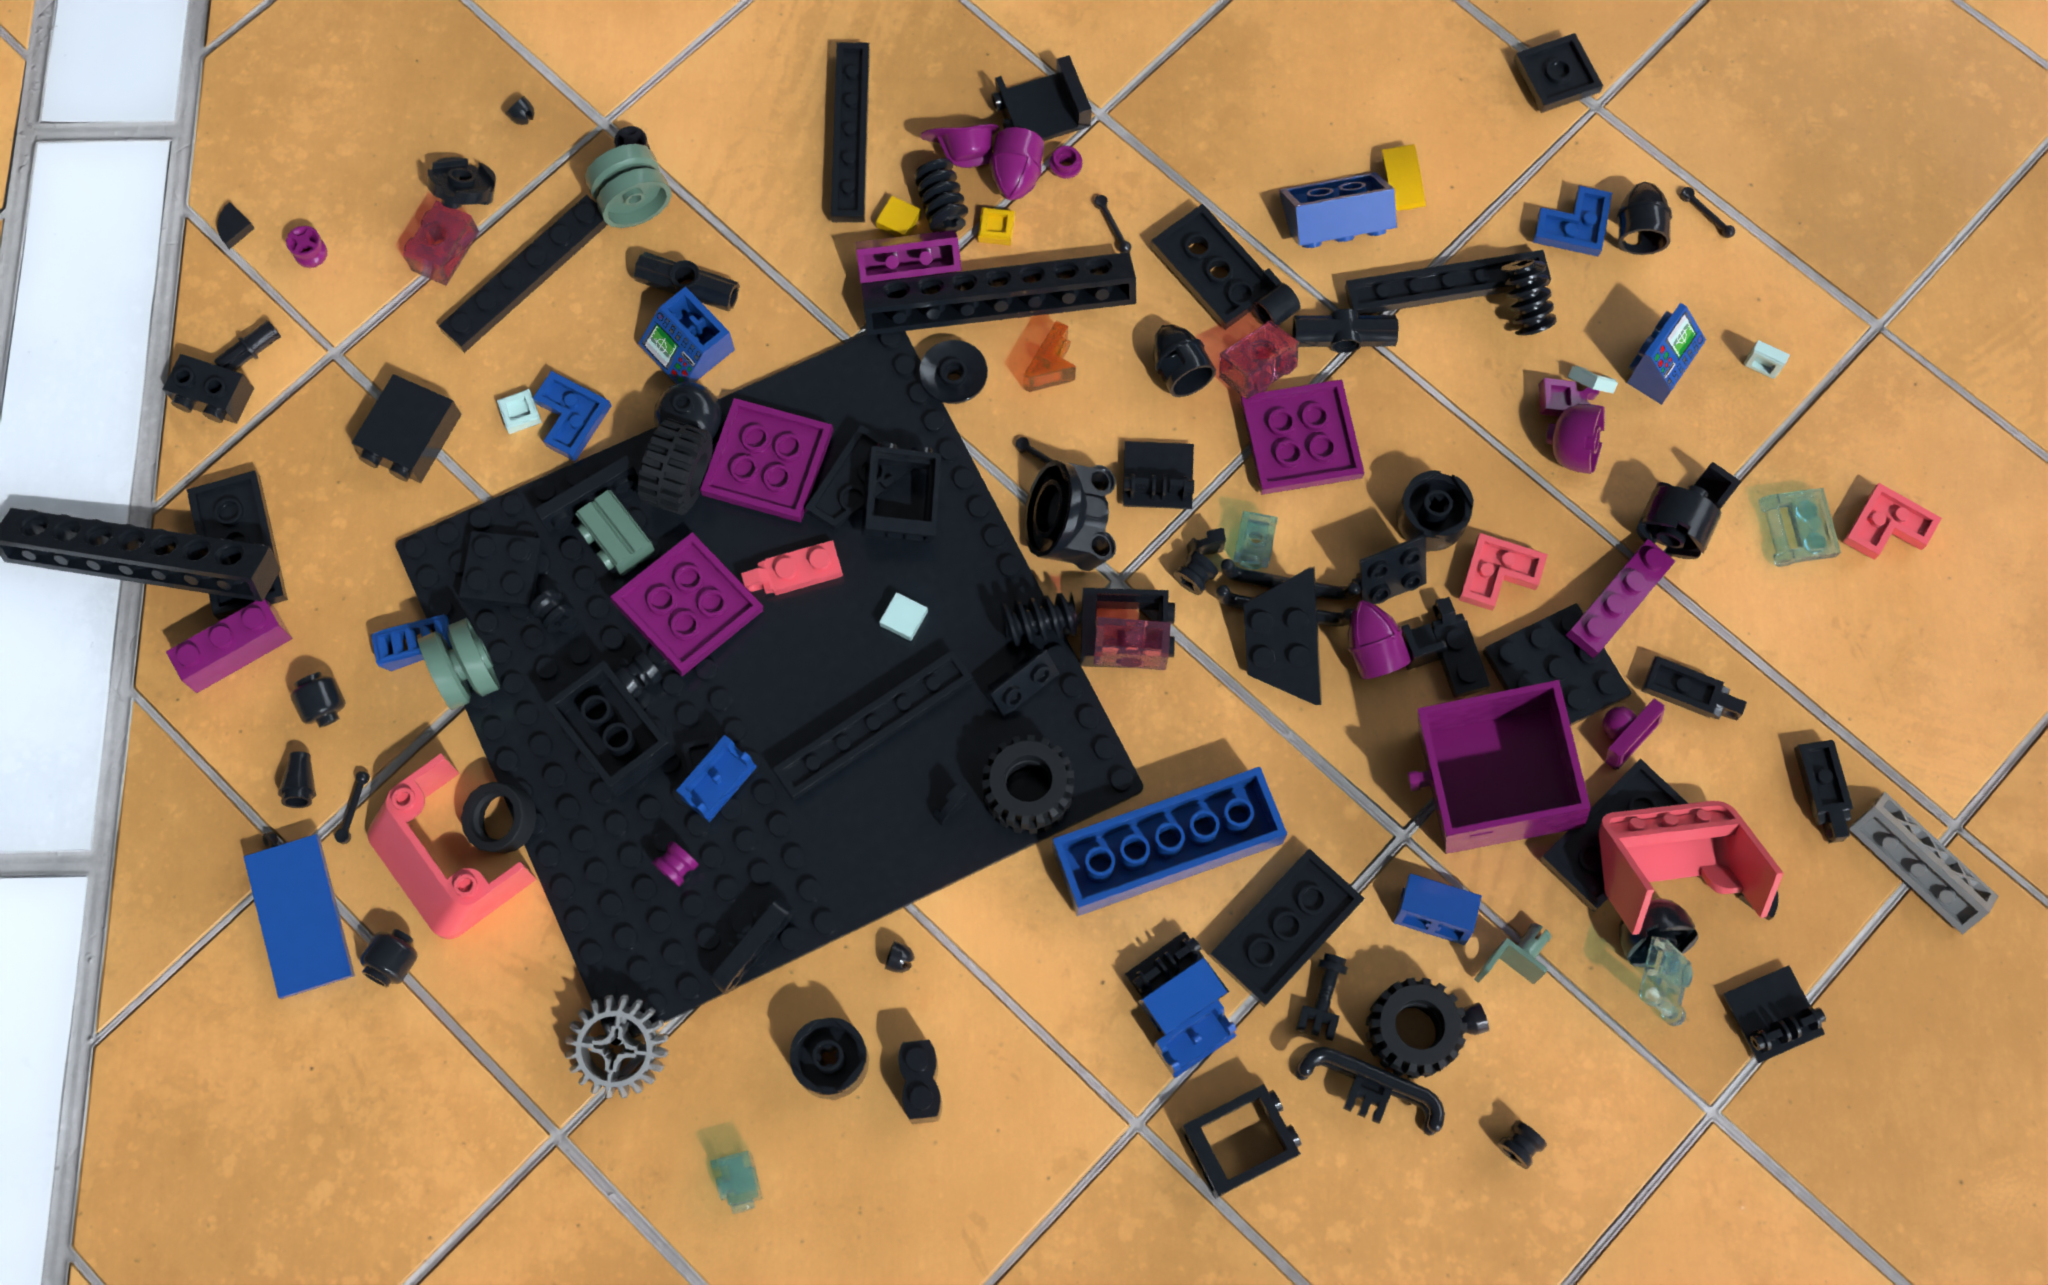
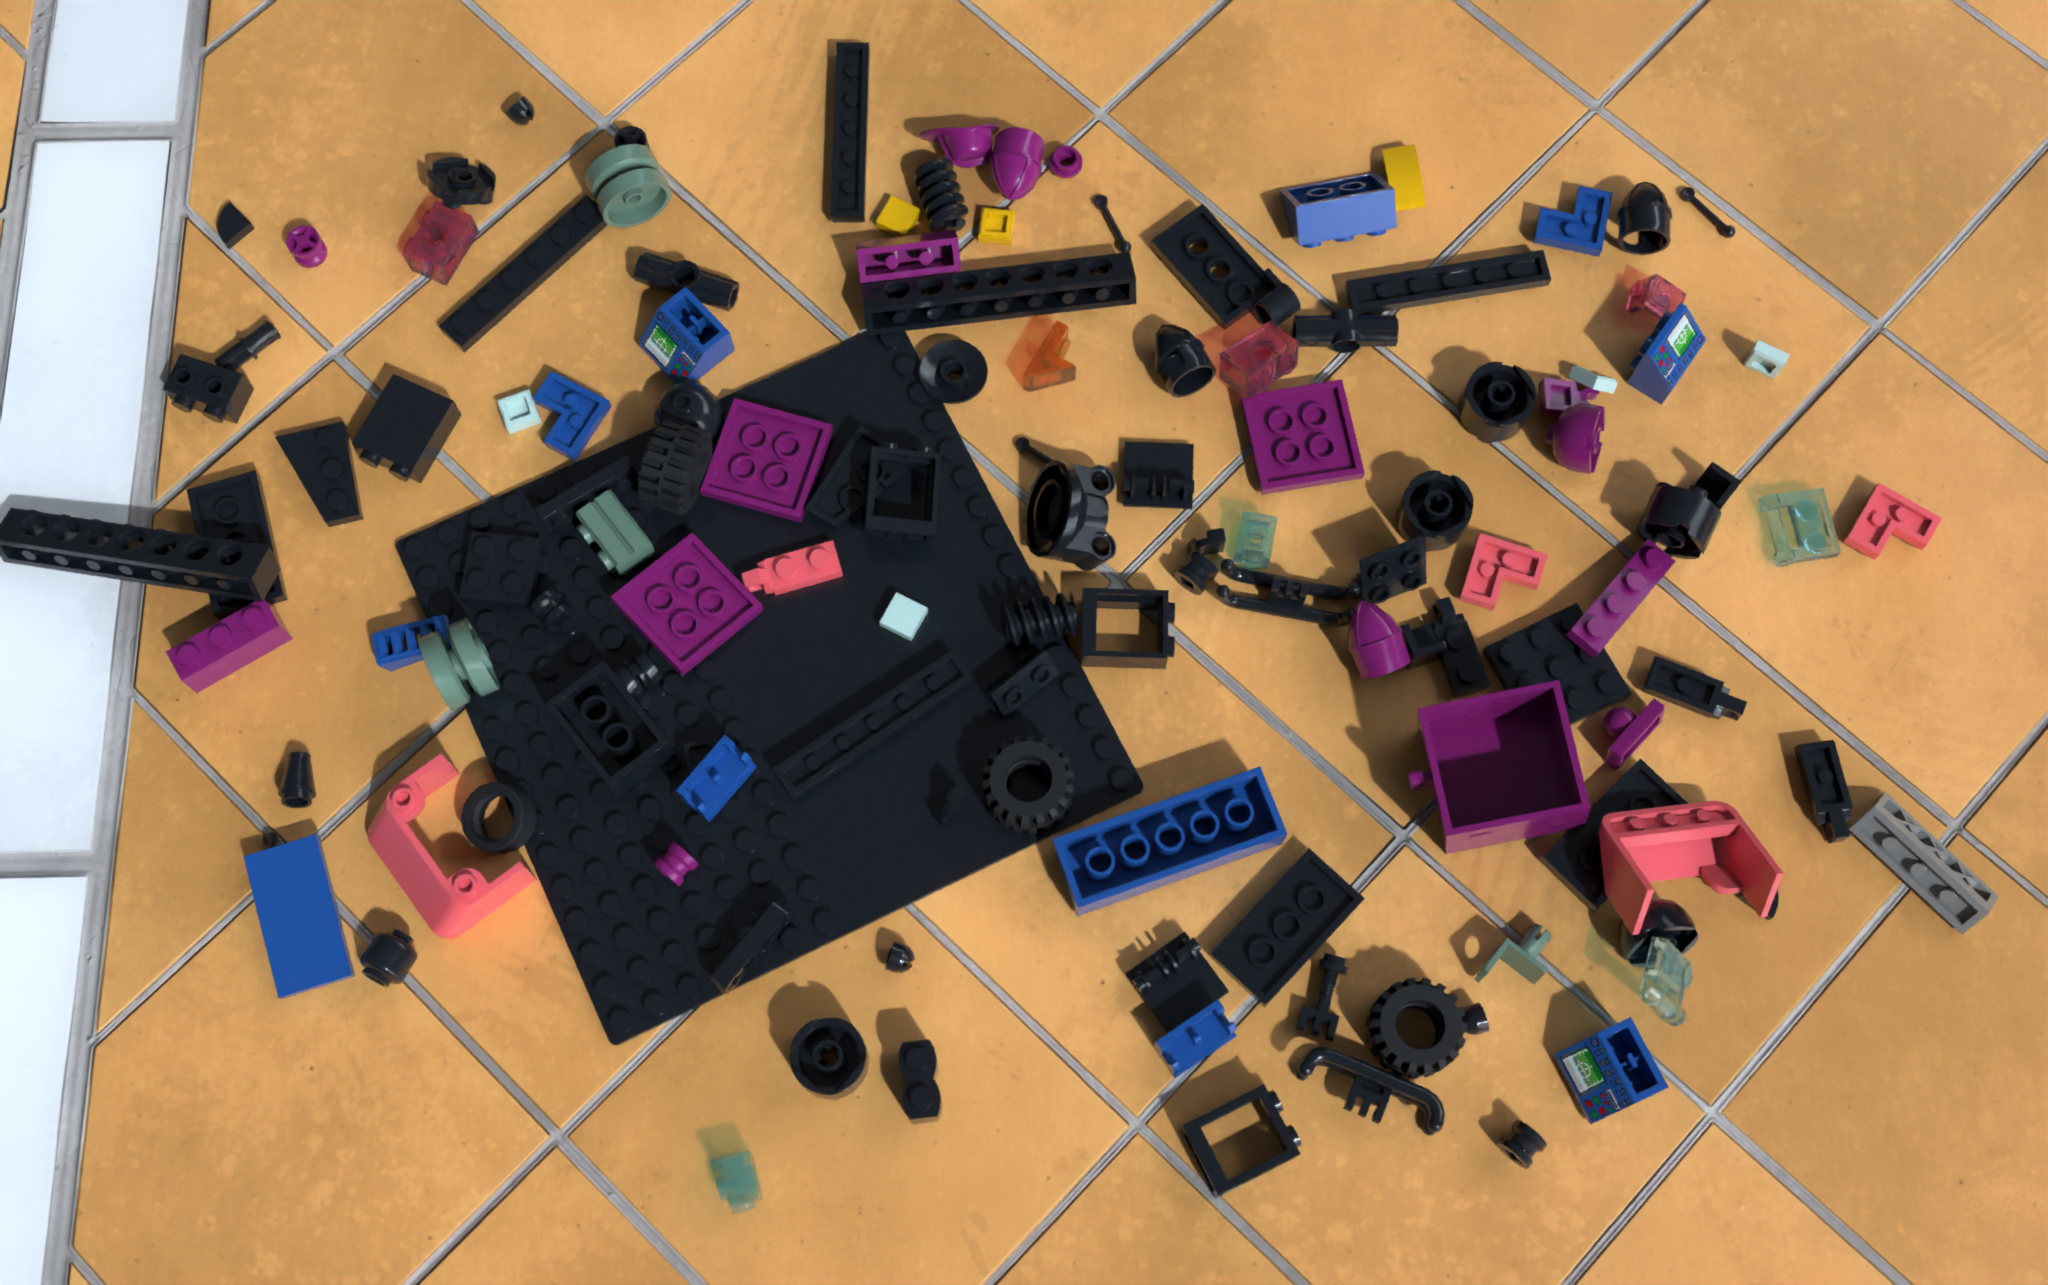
(317, 699): black head -> none
(326, 470): none -> black wing
(343, 835): black hinge -> none
(601, 1046): light grey gear -> none
(1045, 105): black panel -> none
(1132, 643): clear pink brick -> none
(1182, 996): blue hinge -> none
(1285, 637): black wing -> none
(1437, 909): blue hinge -> none
(1497, 402): none -> black brick
(1531, 296): black piece -> none
(1558, 72): black plate -> none
(1610, 1070): none -> blue slope
(1655, 296): none -> clear pink bracket
(1774, 1014): black hinge -> none

